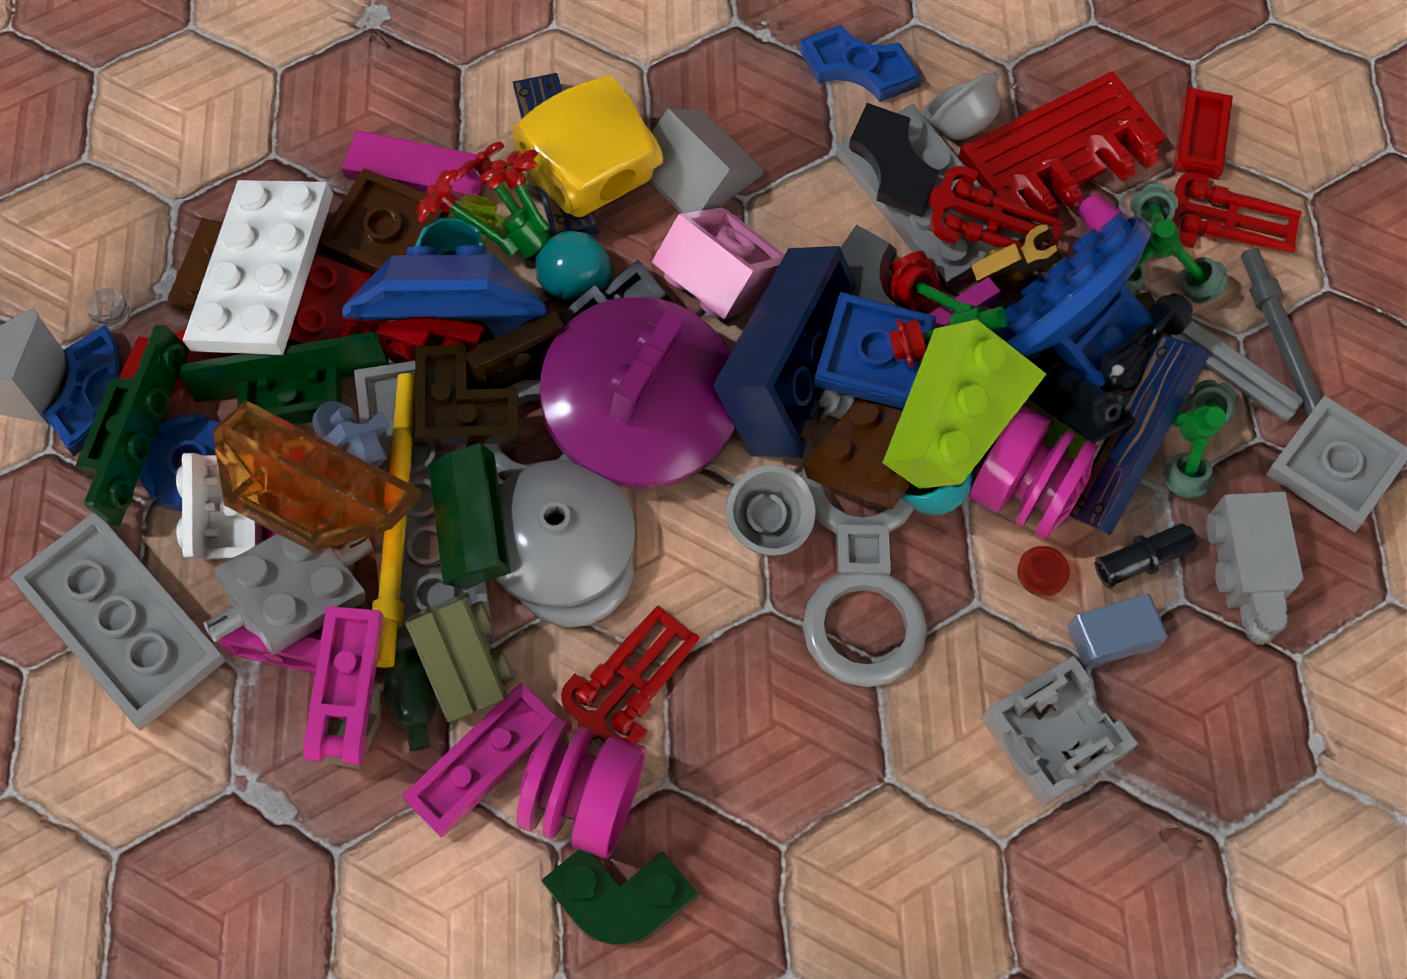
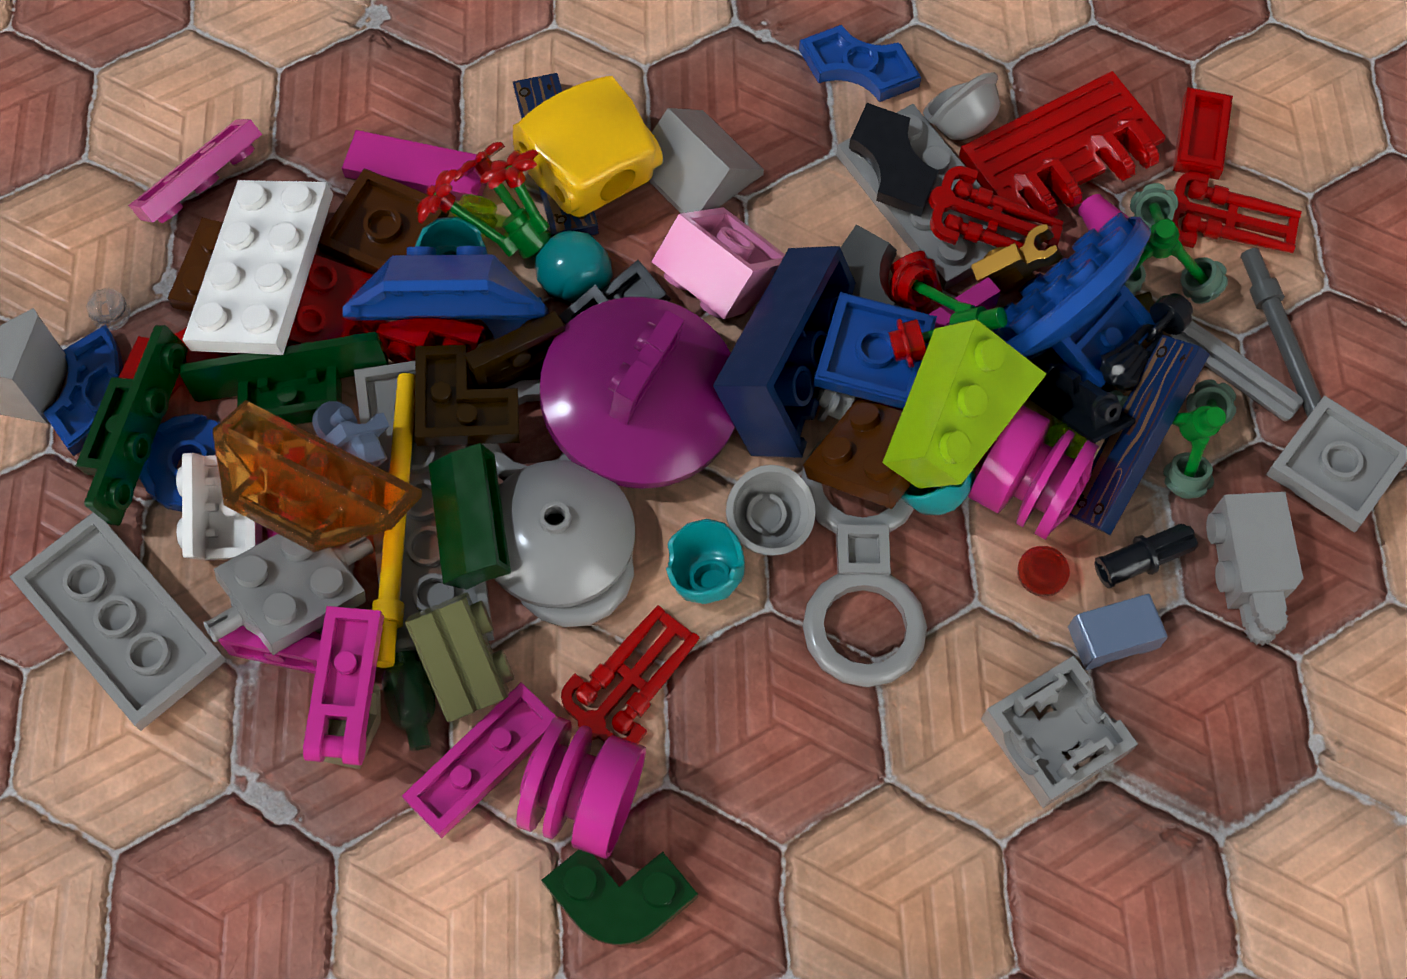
(196, 172): none -> dark pink plate
(705, 561): none -> teal hair

